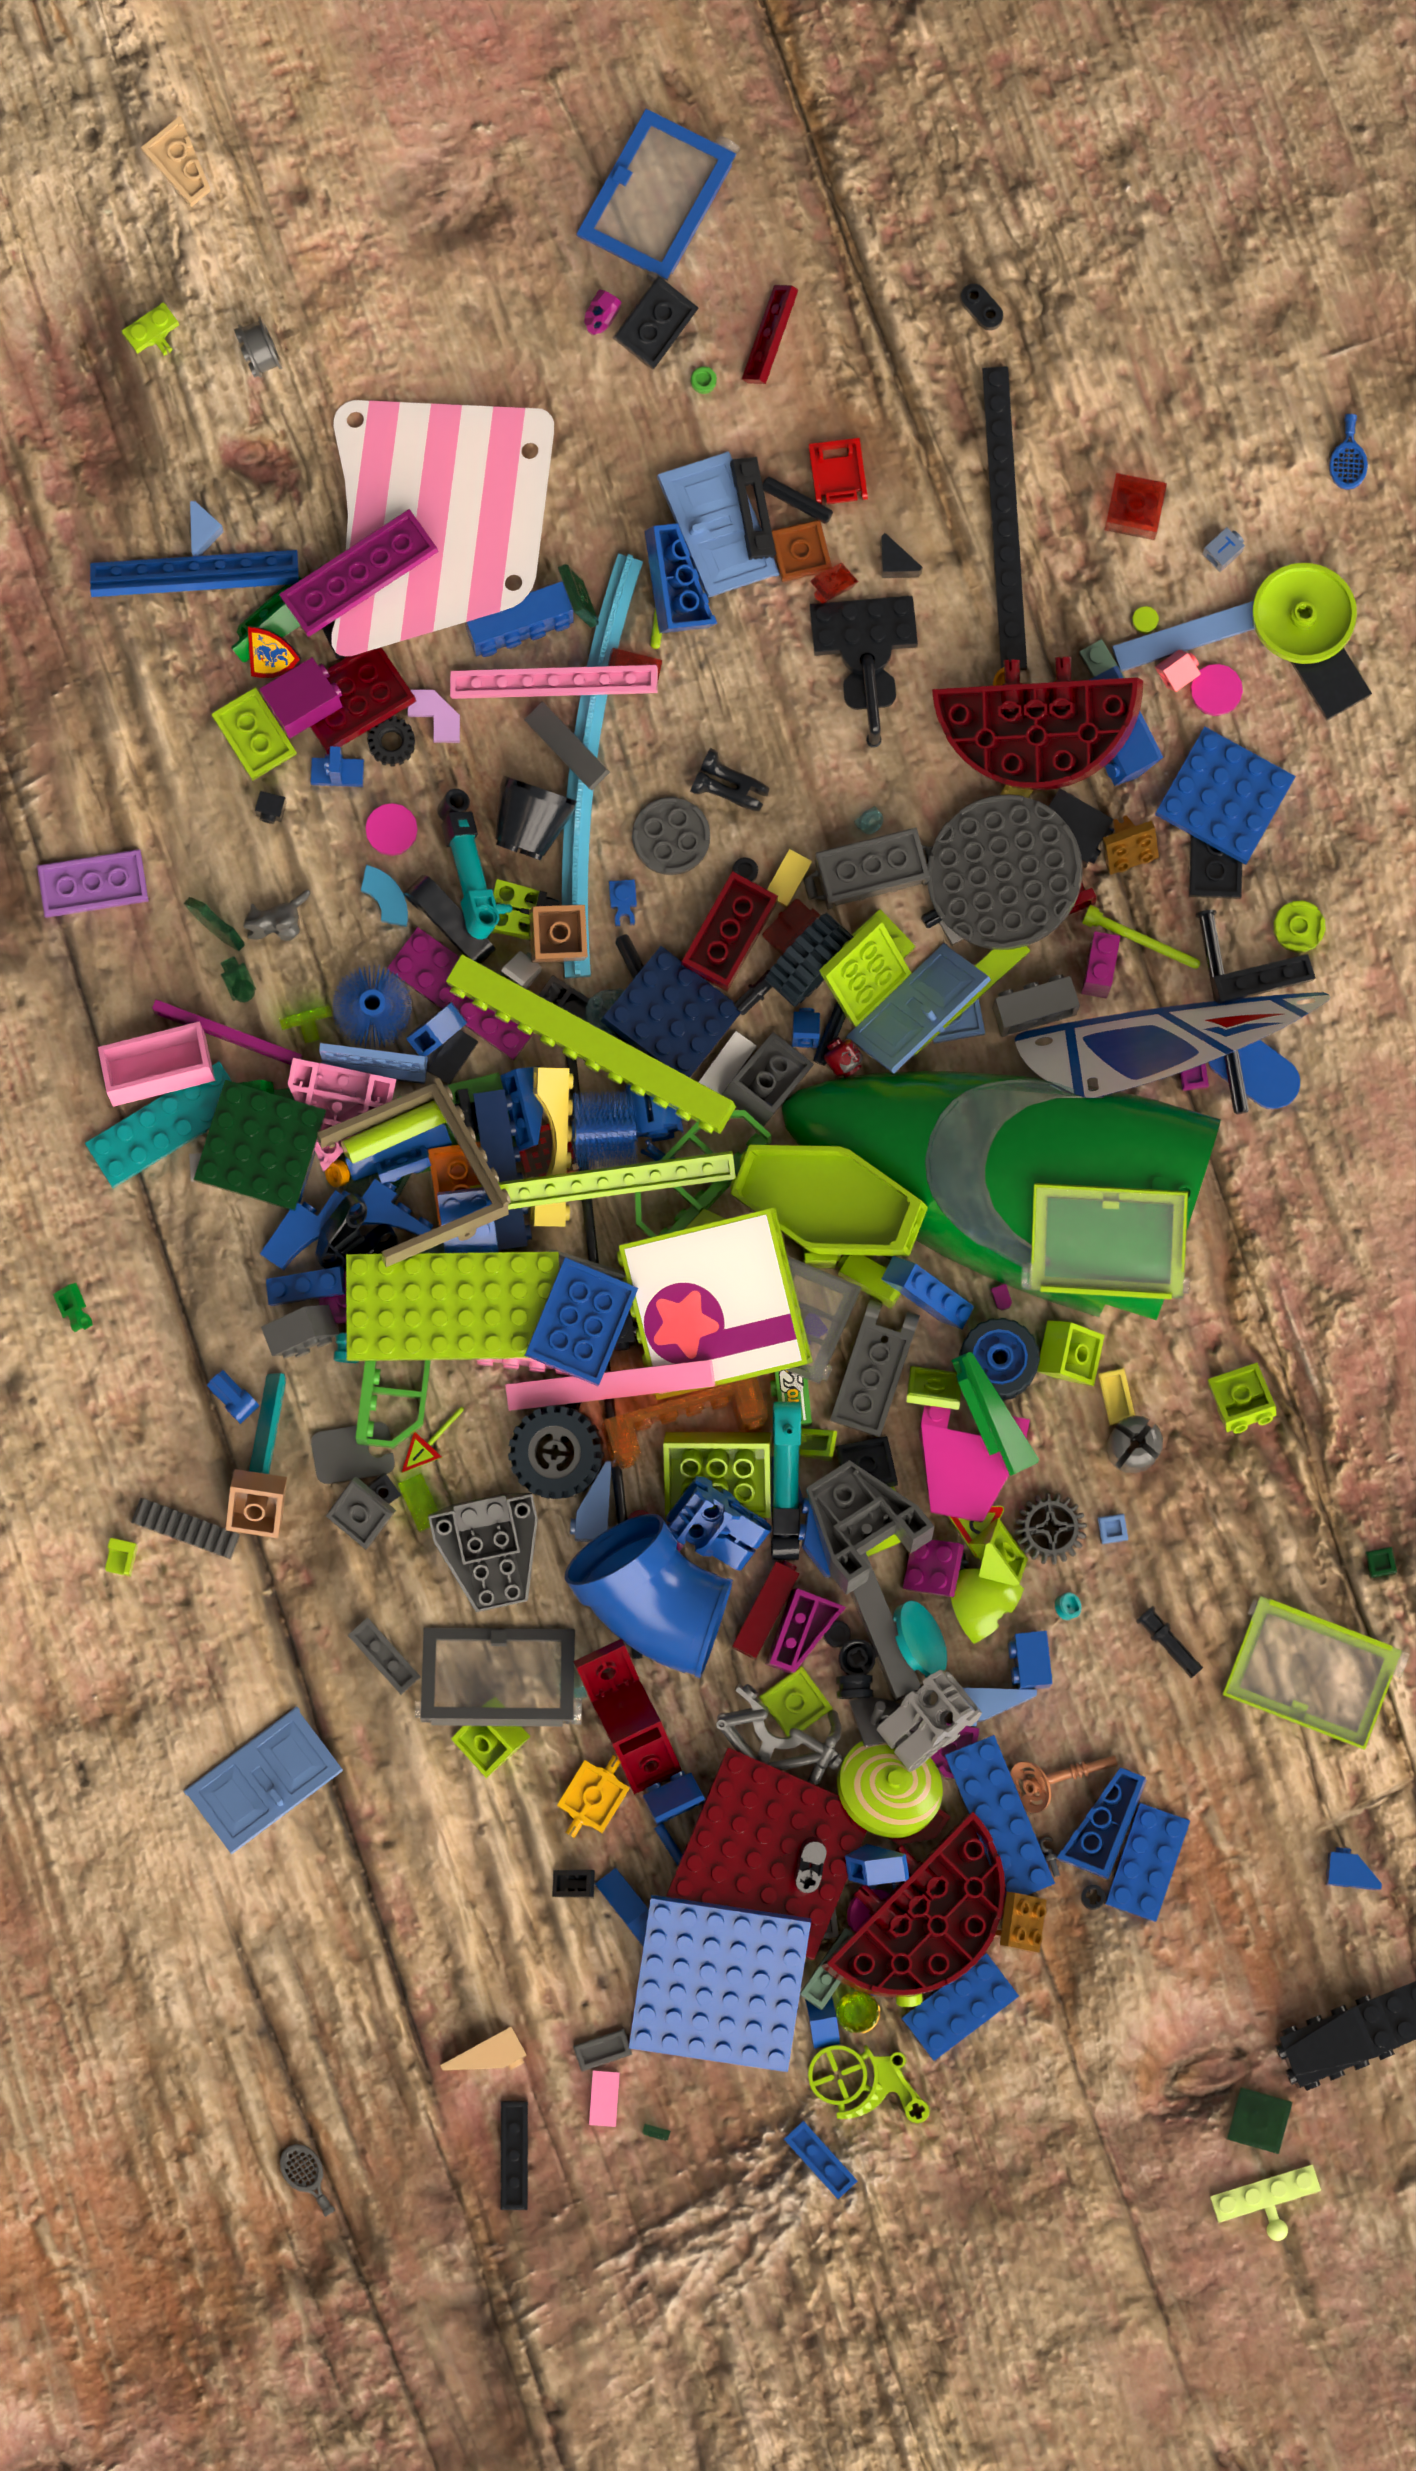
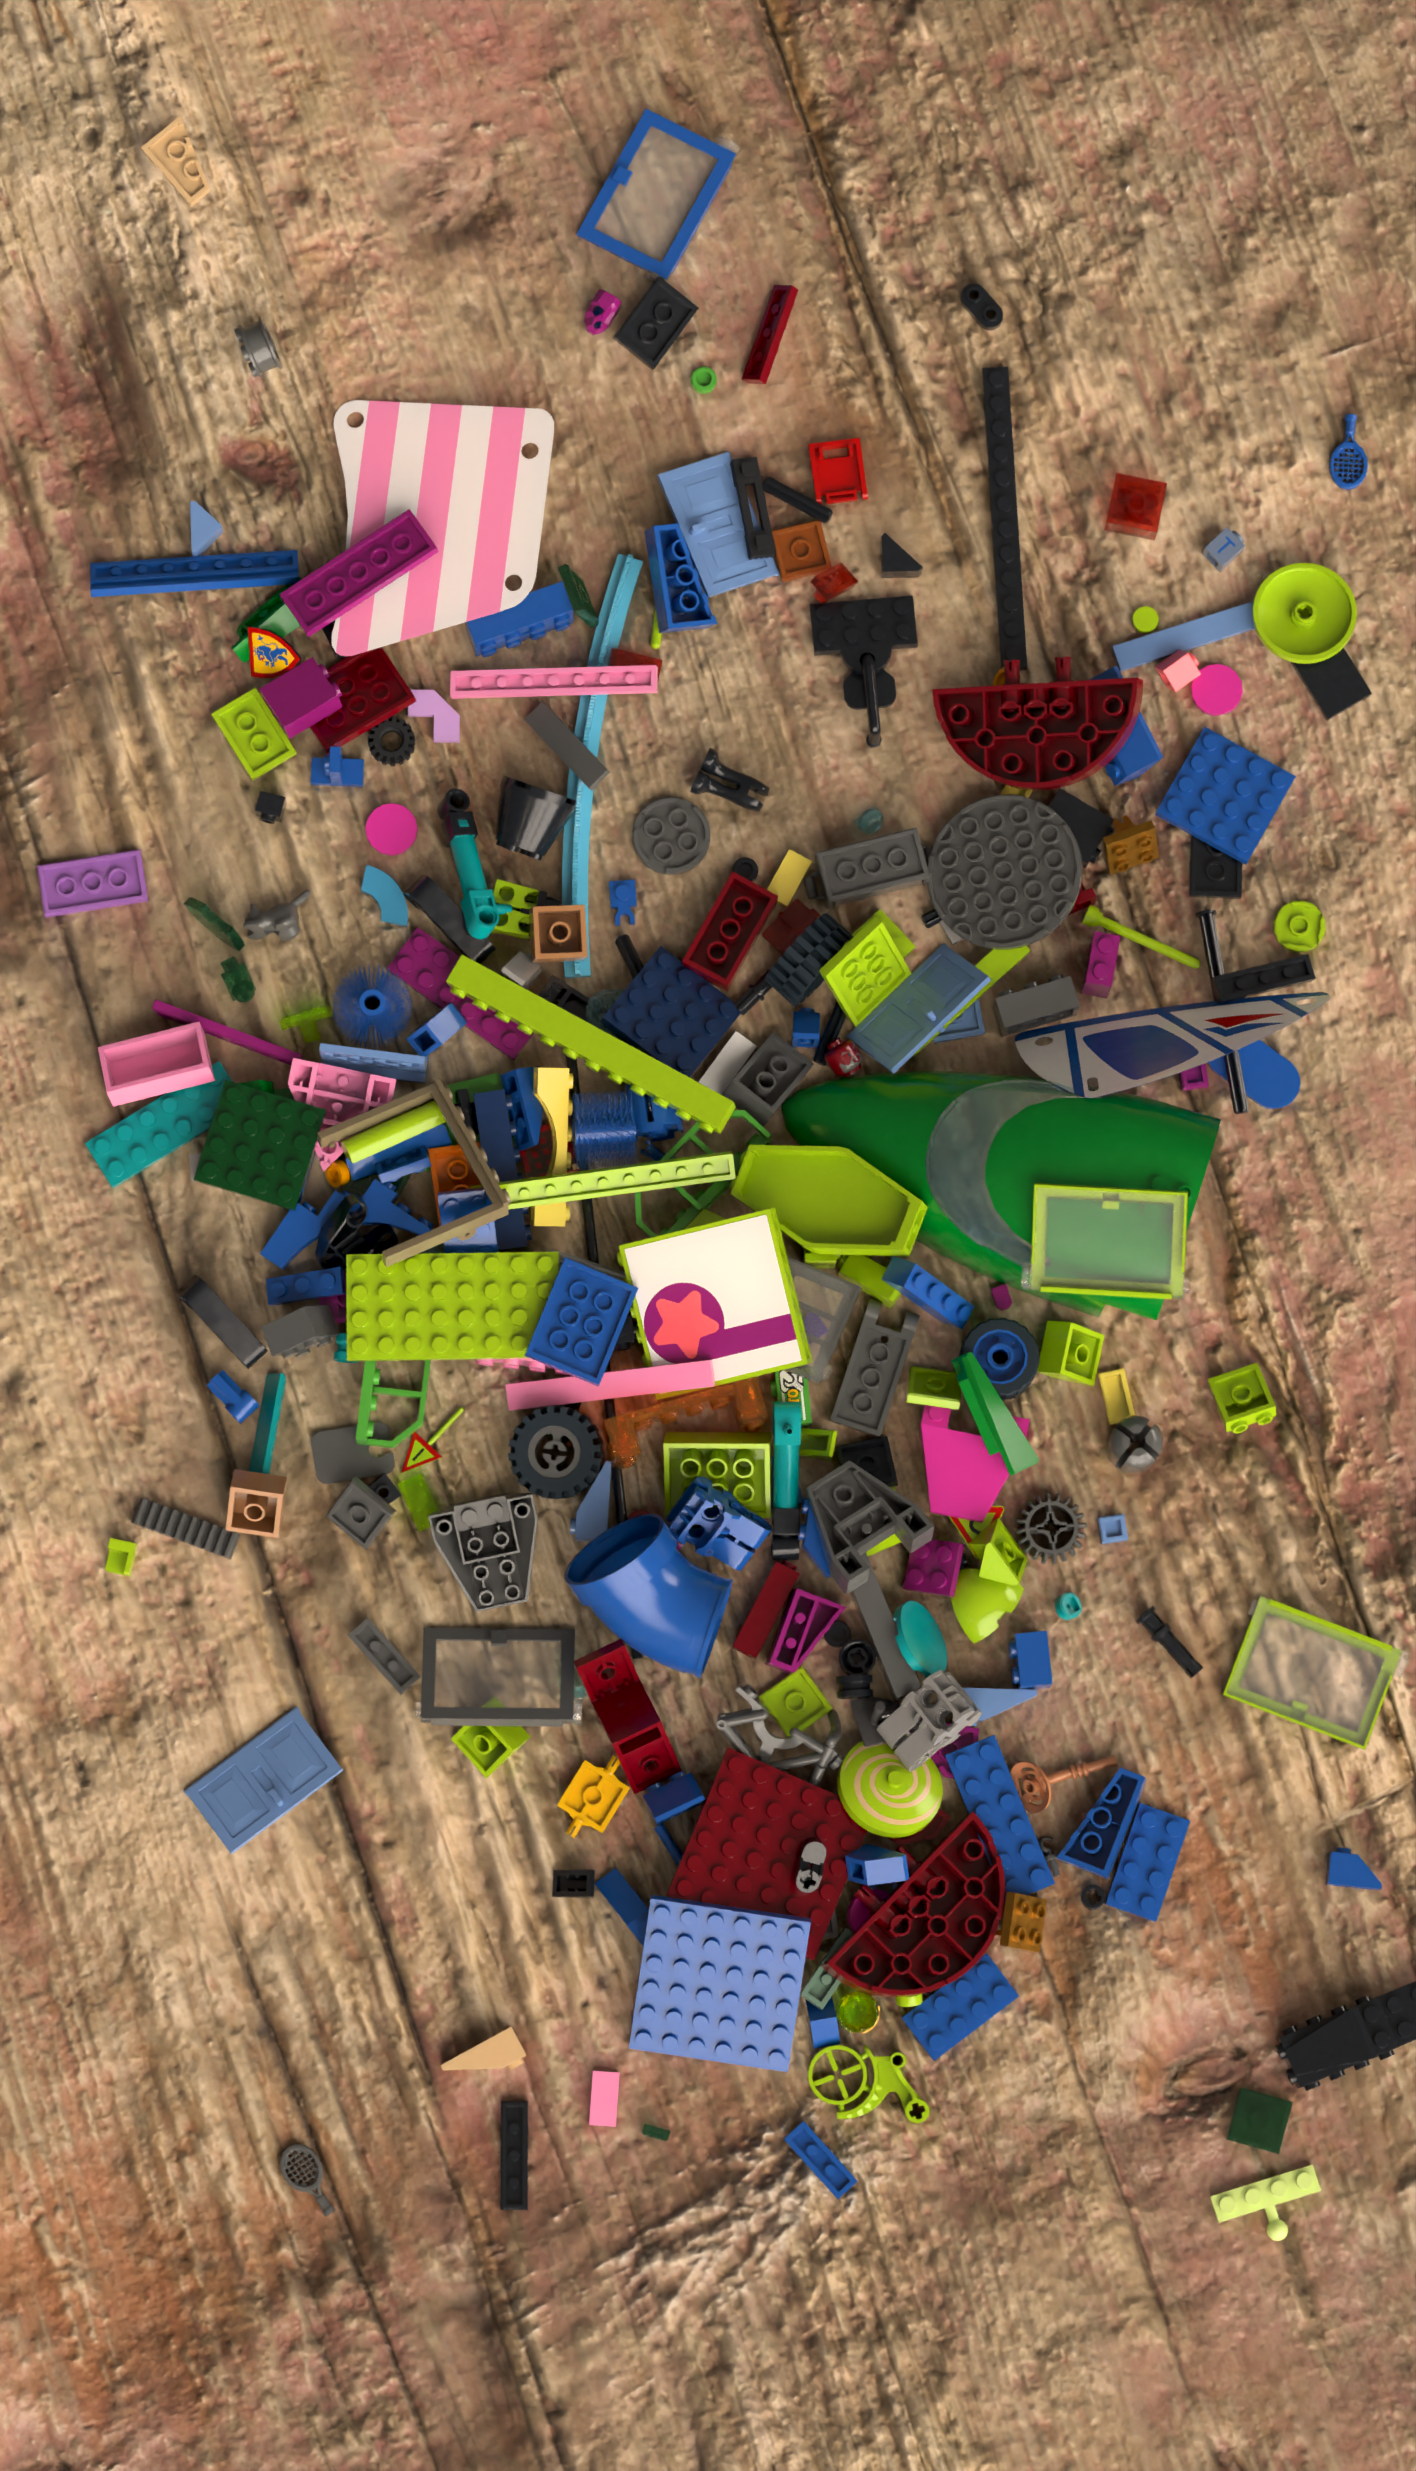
(70, 1305): green plate -> none
(151, 330): lime plate -> none
(221, 1321): none -> black beam
(452, 1057): black tile -> none
(602, 2050): dark grey tile -> none
(1097, 658): sand green plate -> none
(1381, 1562): dark green tile -> none

